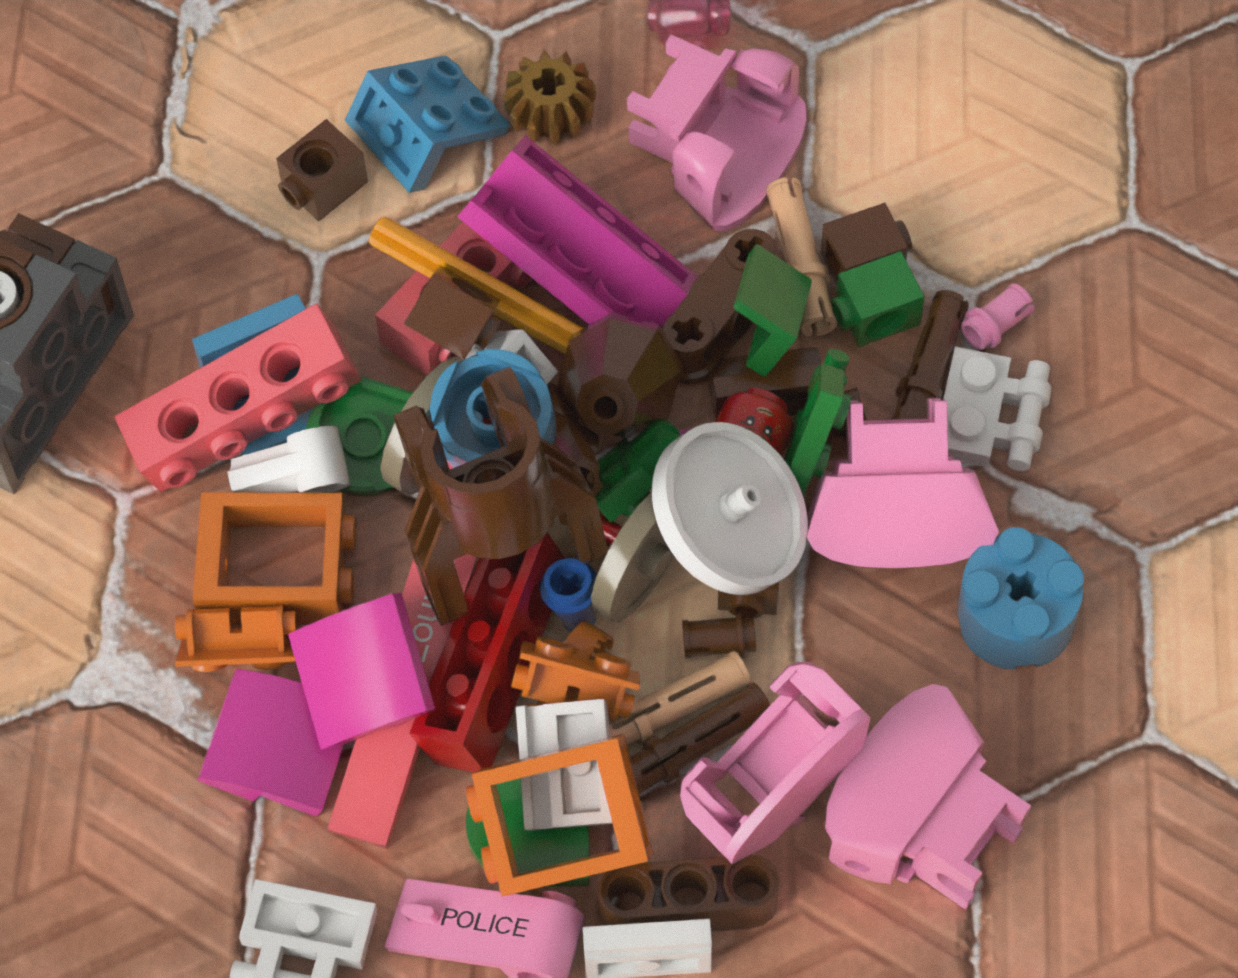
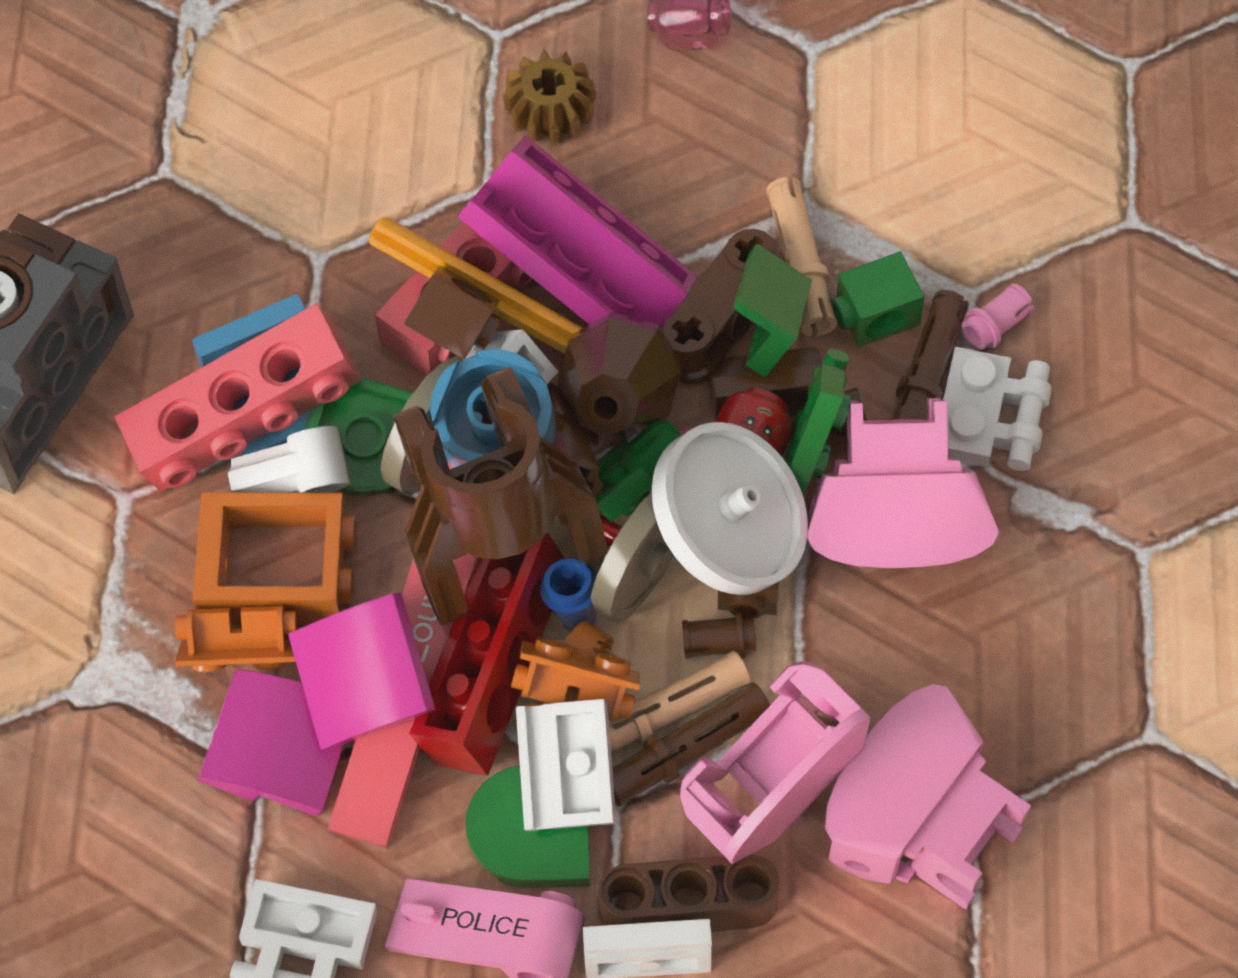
(325, 151): reddish brown brick -> none
(418, 111): dark azure bracket -> none
(622, 802): orange window -> none
(719, 137): bright pink piece -> none
(862, 239): reddish brown brick -> none
(1048, 592): dark azure brick -> none

